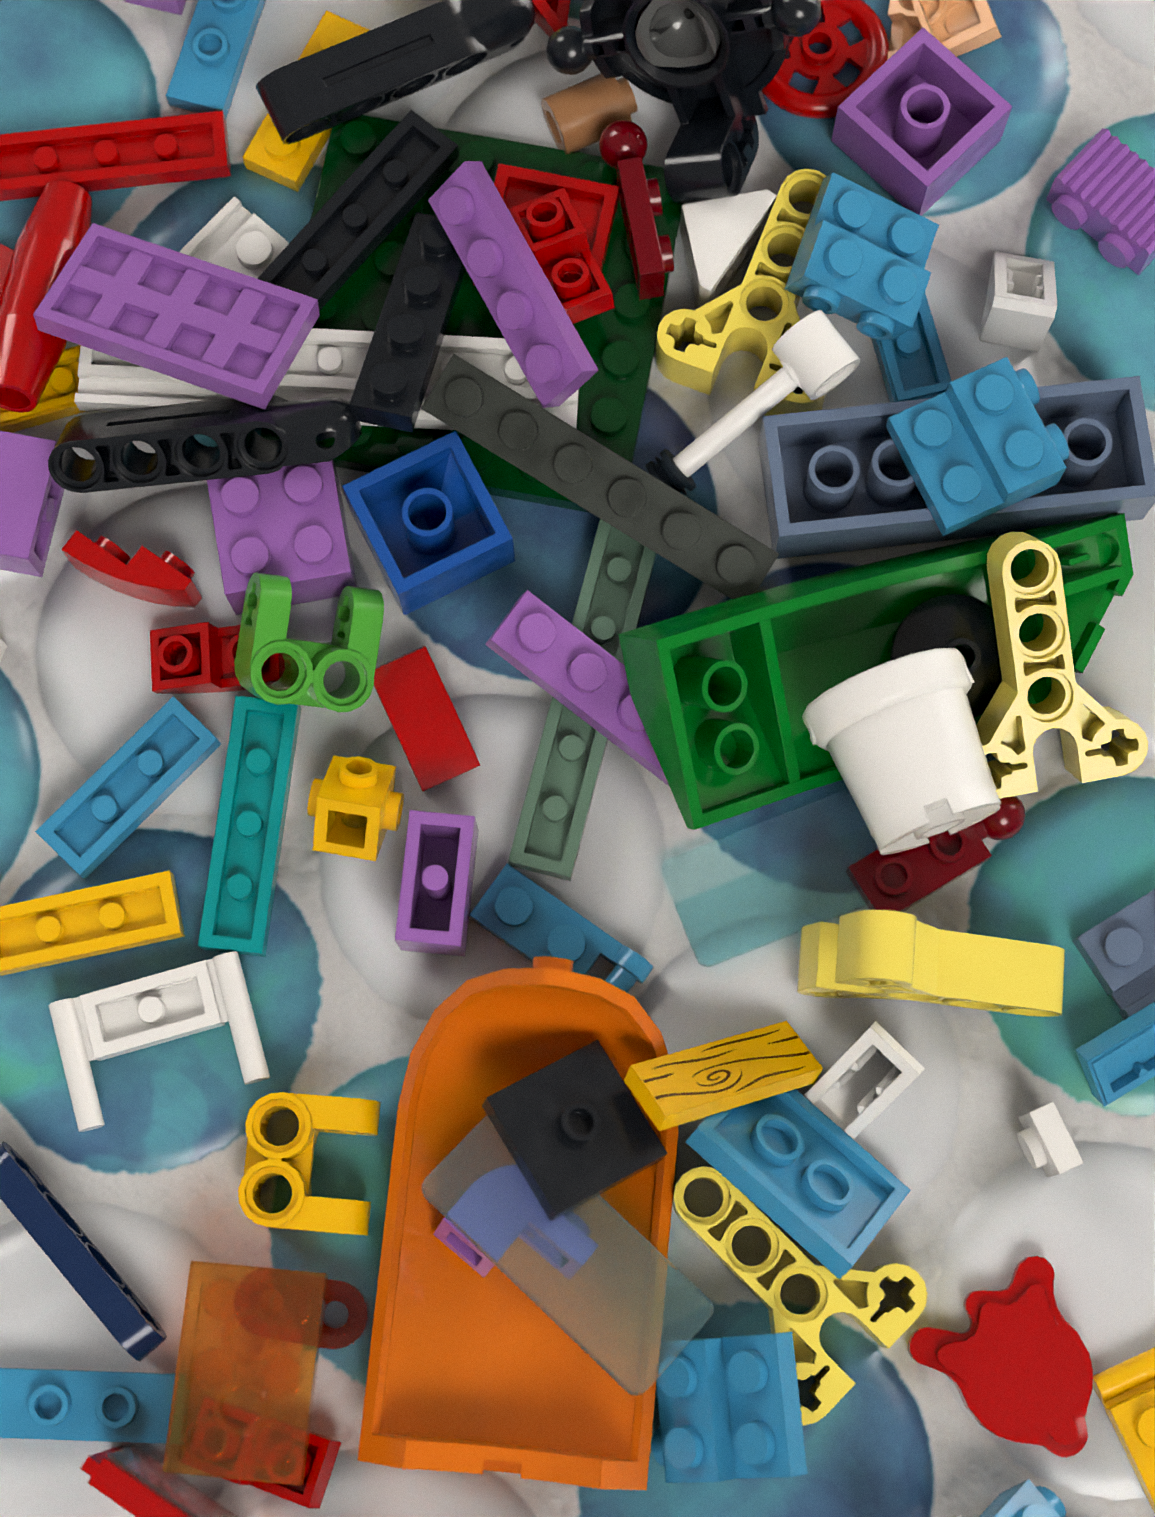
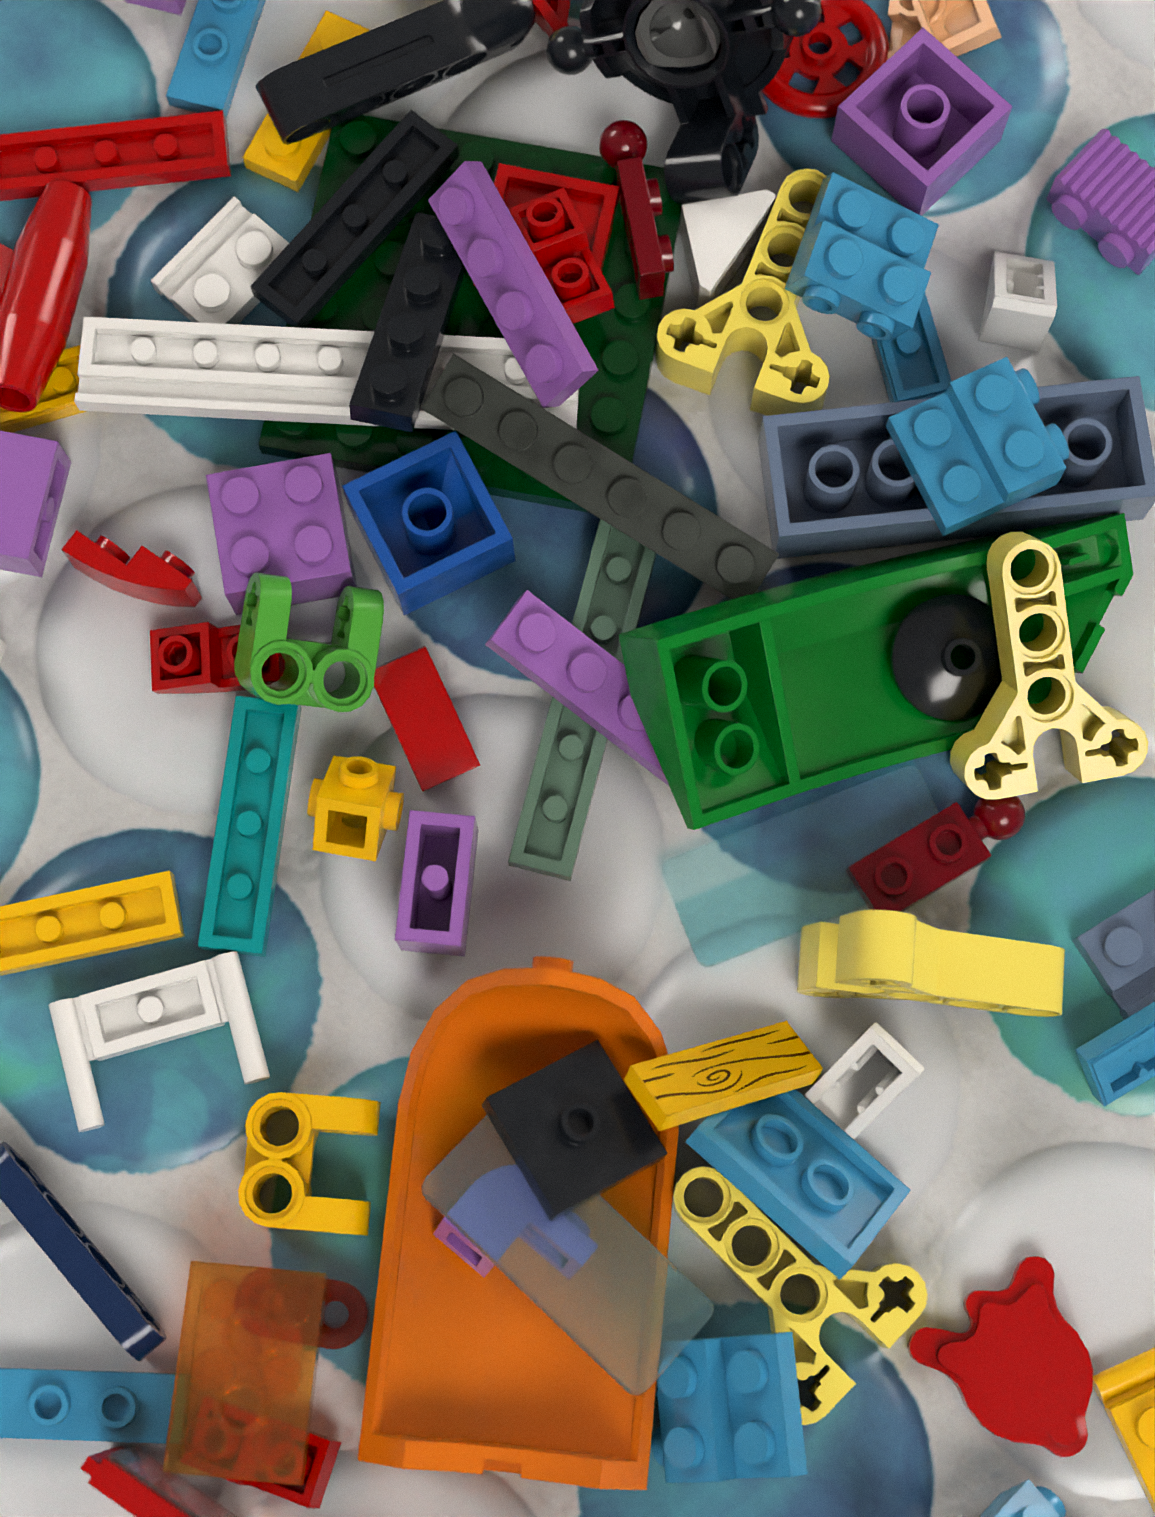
(128, 787): dark azure plate -> none
(177, 315): medium lavender plate -> none
(184, 459): black piece -> none
(542, 925): dark azure plate -> none
(585, 109): medium nougat brick -> none
(811, 358): white piece -> none
(907, 747): white piece -> none
(1047, 1141): white plate -> none

